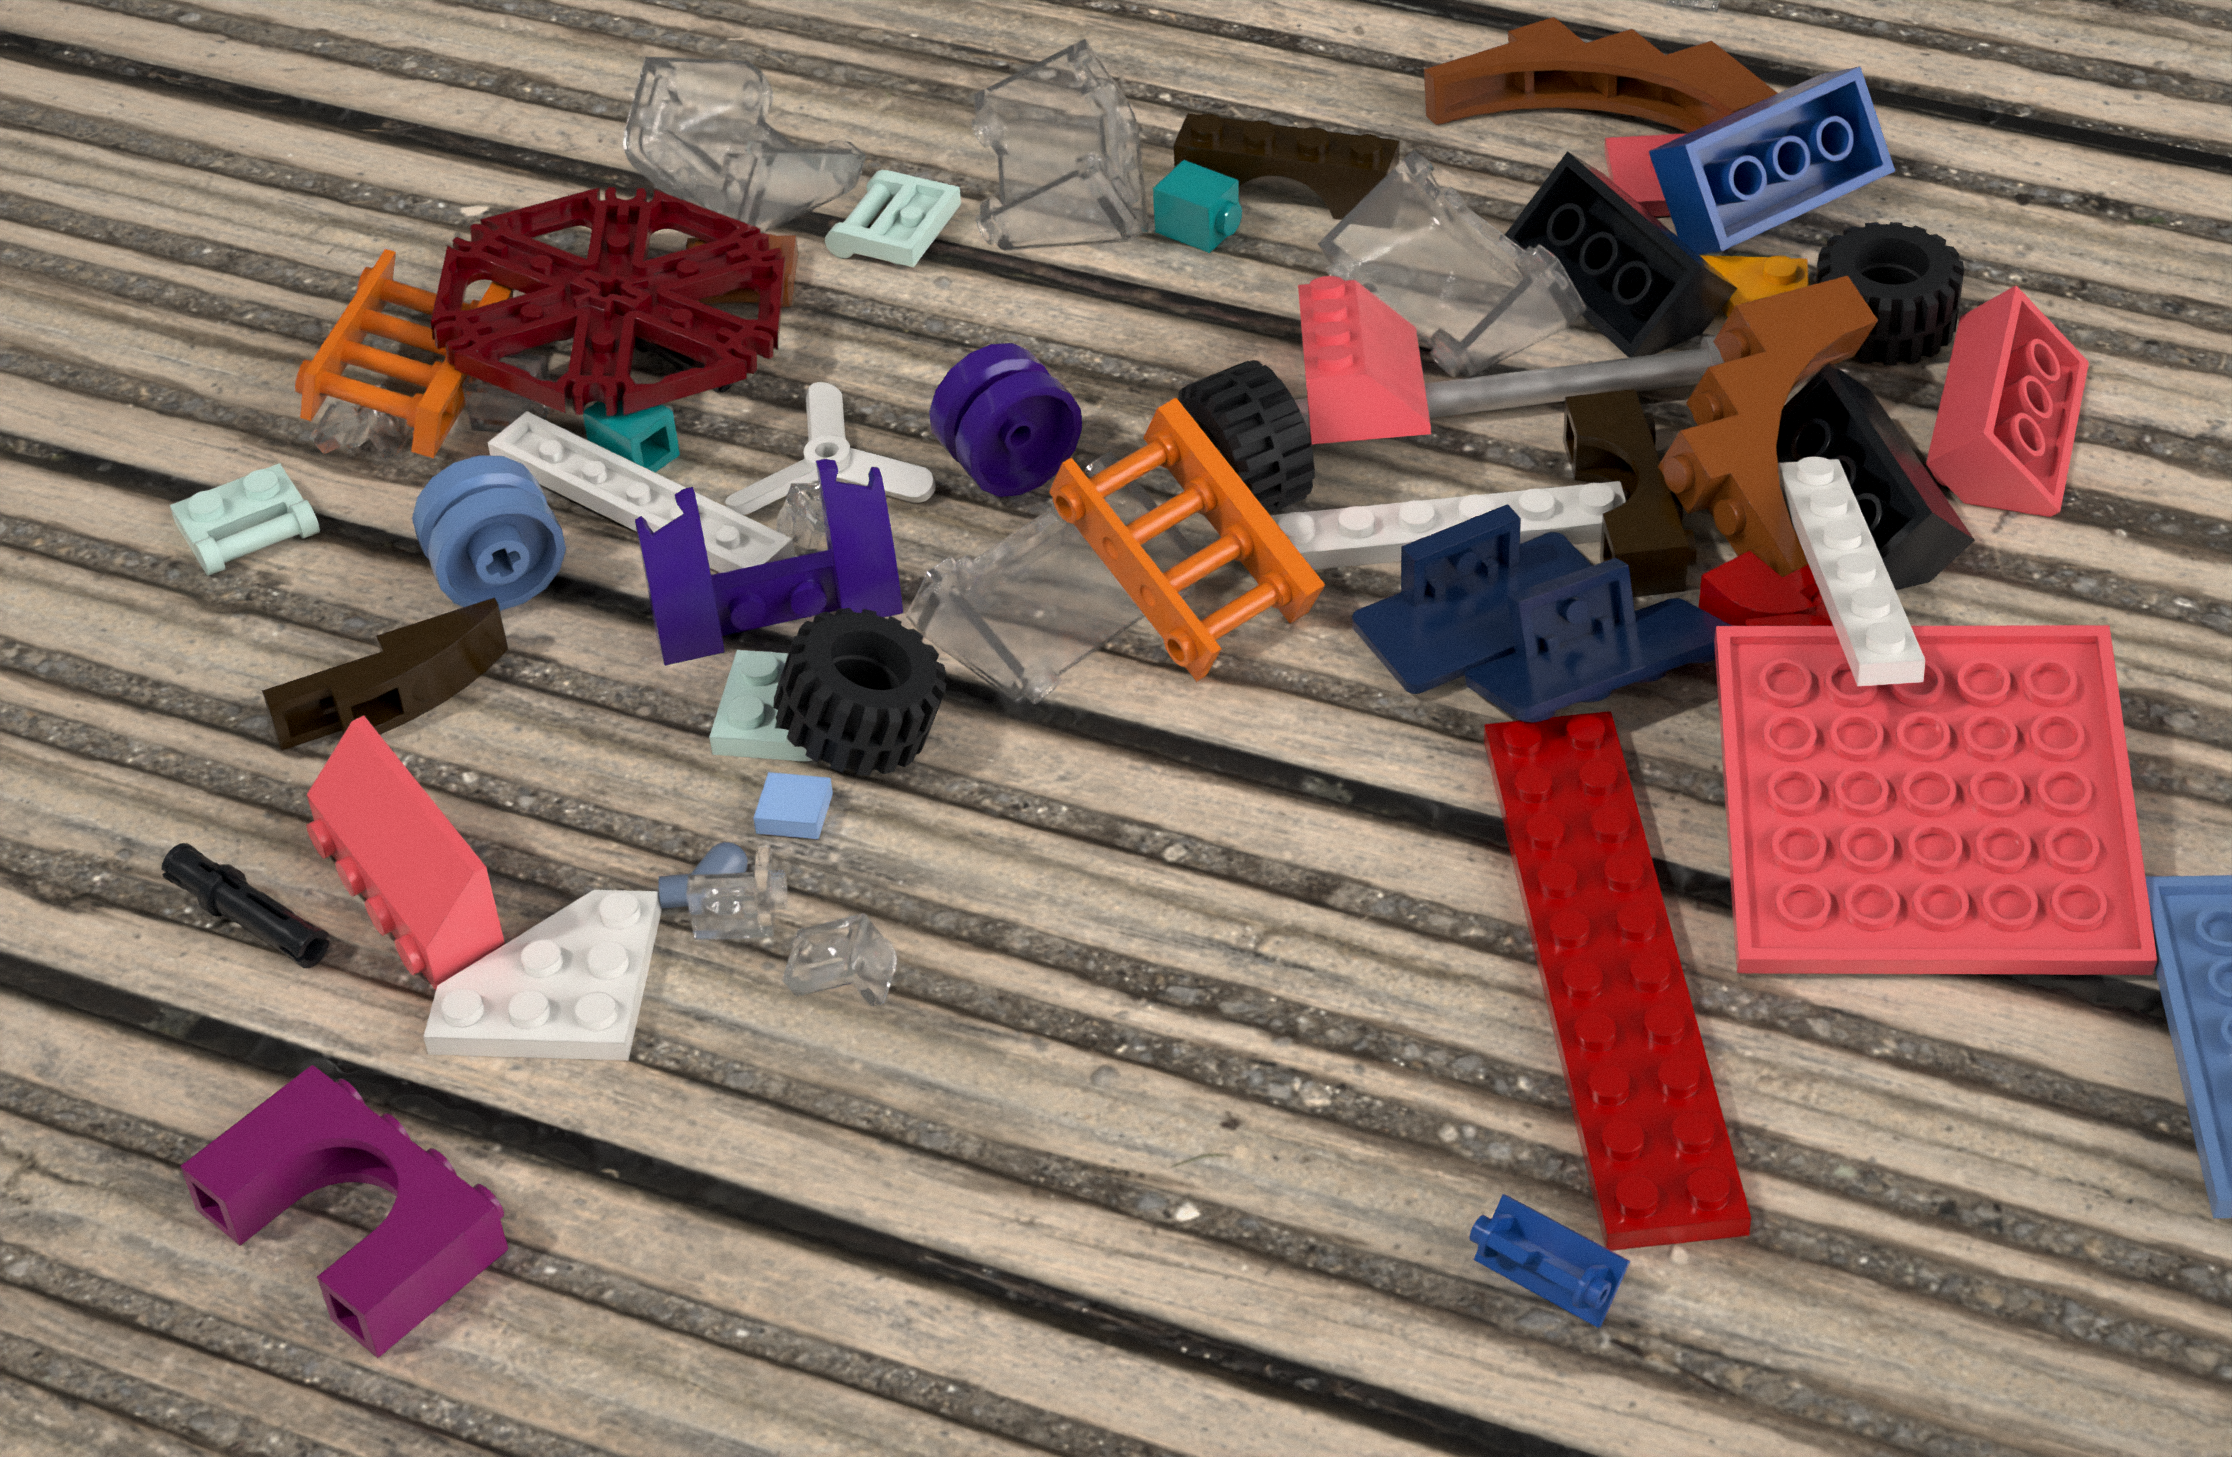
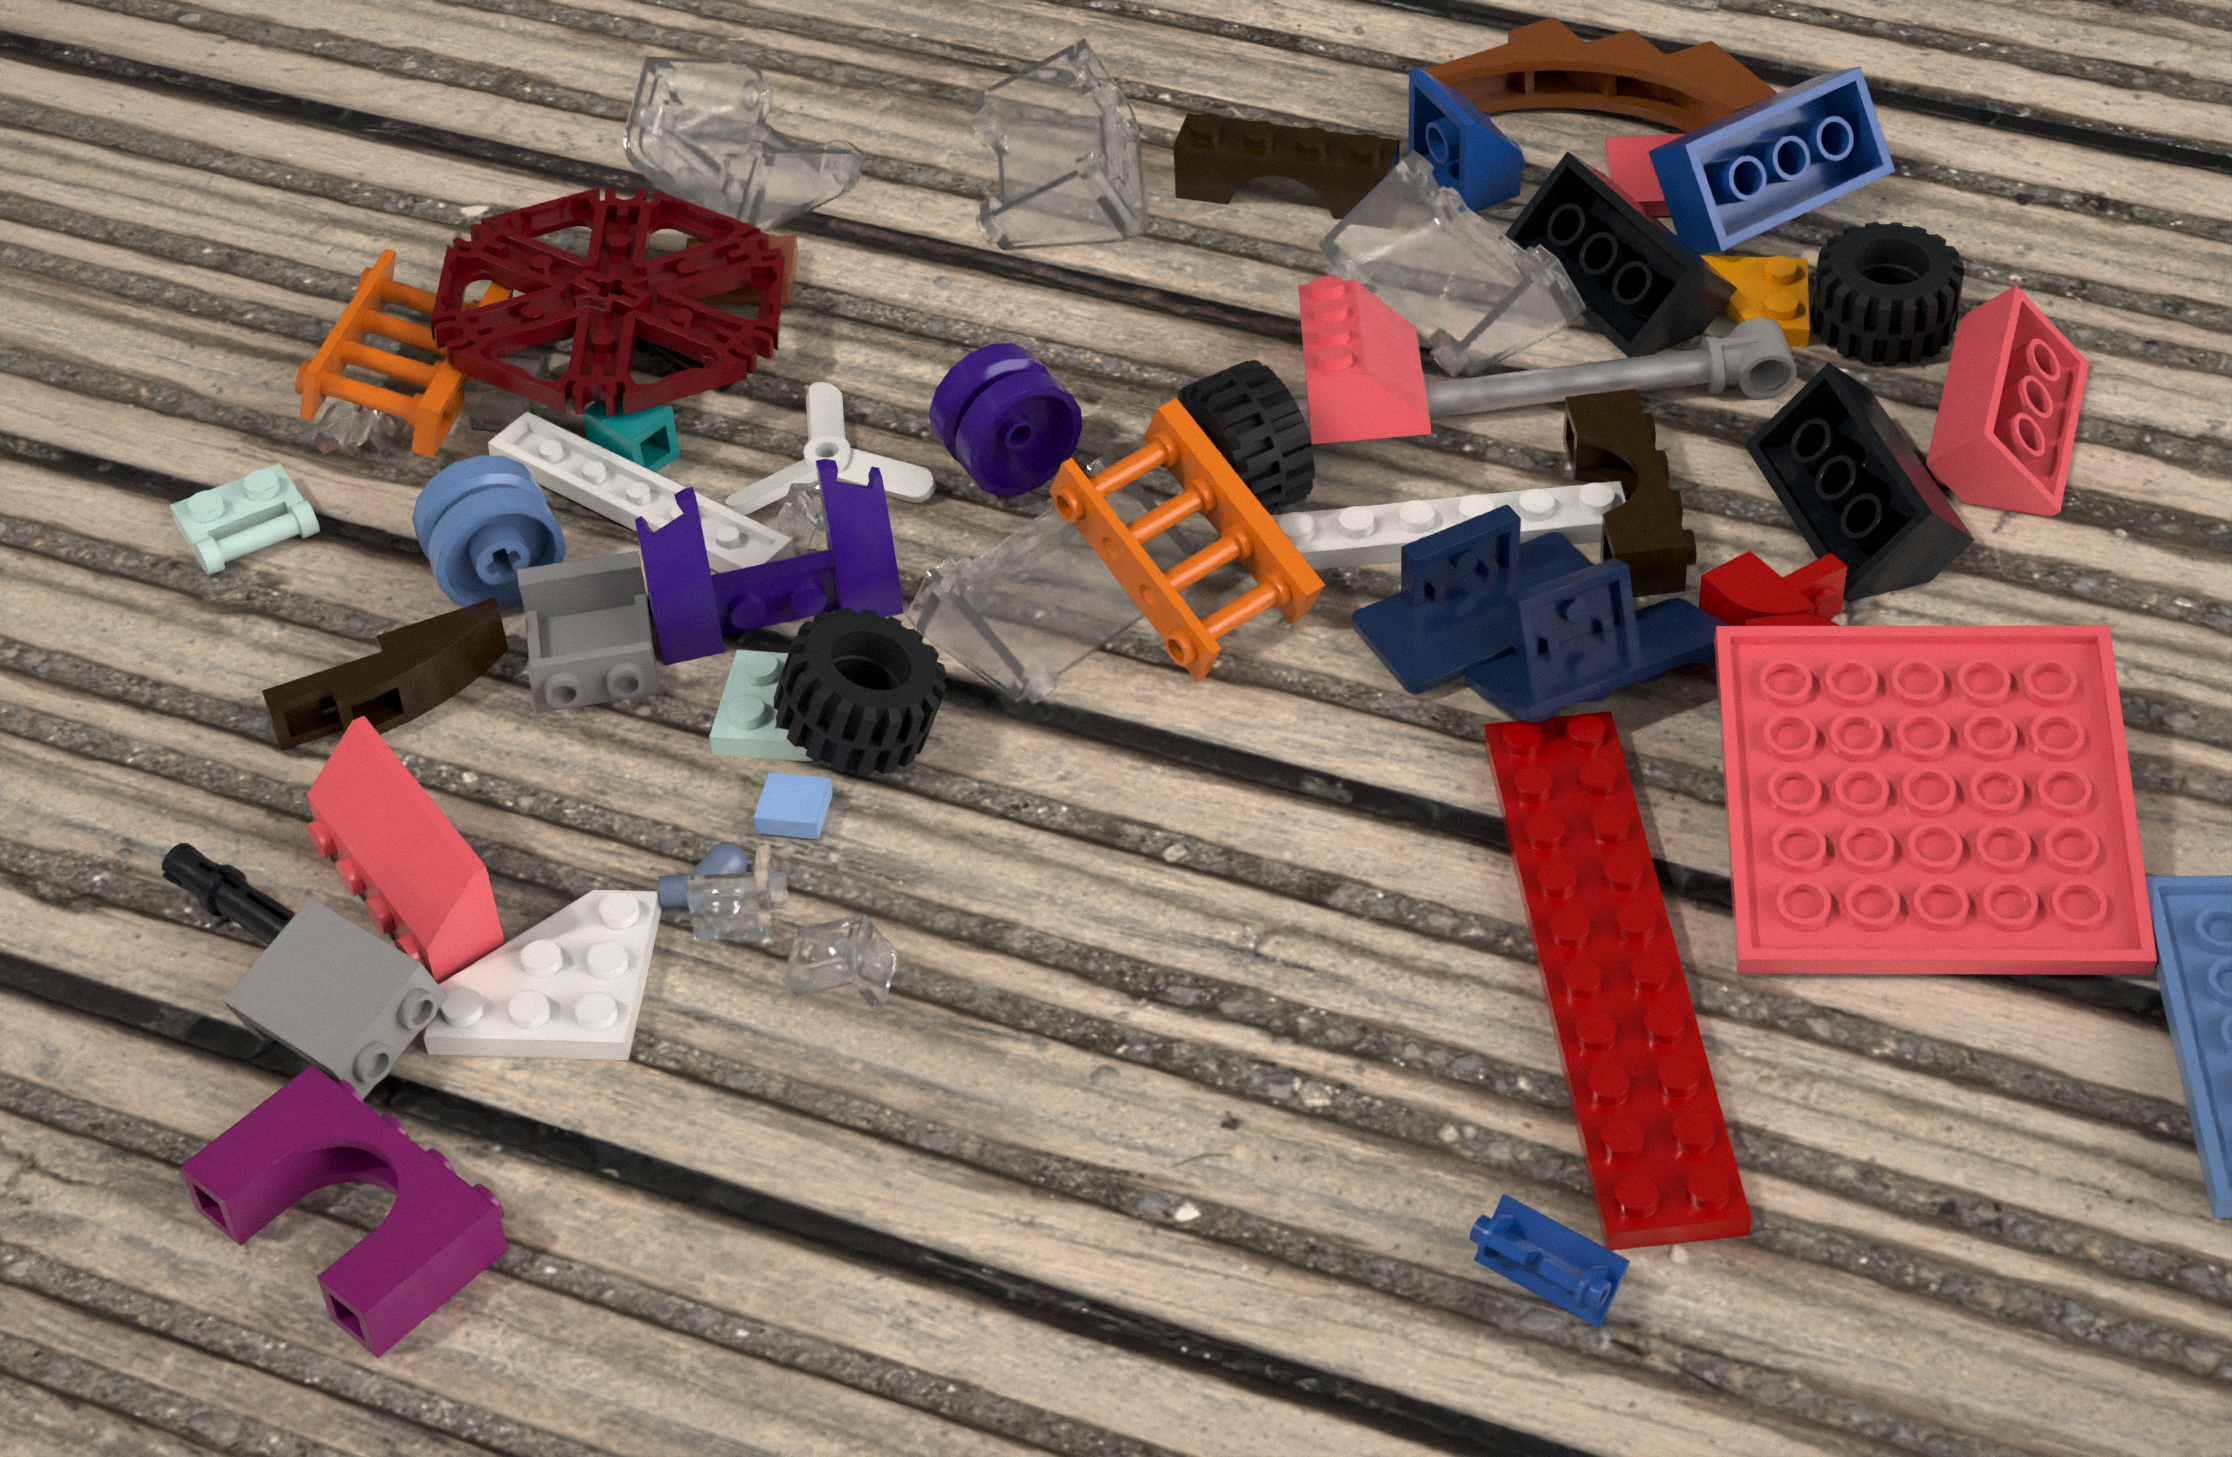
(336, 996): none -> light grey panel
(588, 632): none -> light grey panel
(906, 227): light aqua plate -> none
(1197, 206): teal brick -> none
(1461, 143): none -> blue slope
(1738, 404): dark orange arch -> none
(1850, 574): white plate -> none

